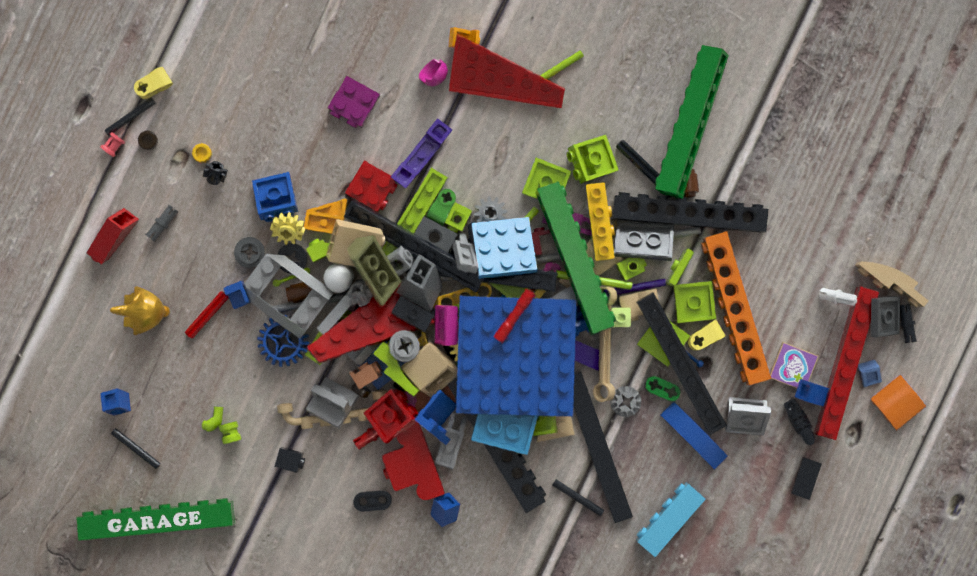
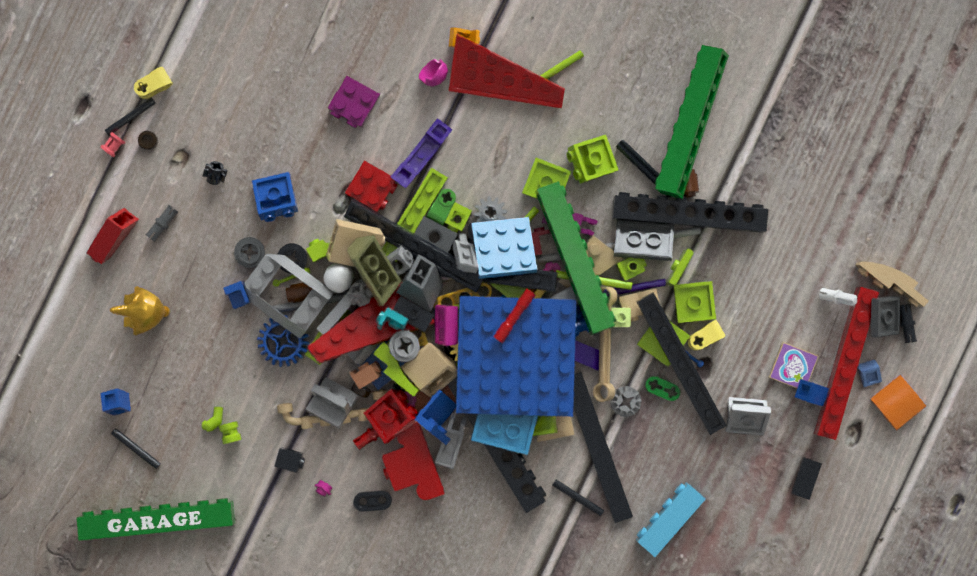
(202, 153): yellow tile -> none
(206, 315): red axle -> none
(287, 228): light yellow gear -> none
(323, 488): none -> dark pink plate
(324, 217): light orange wing -> none
(395, 320): none -> teal bracket
(445, 509): blue panel -> none
(600, 221): yellow bracket -> none
(694, 435): blue slope -> none
(761, 371): orange brick -> none
(800, 421): black hinge -> none

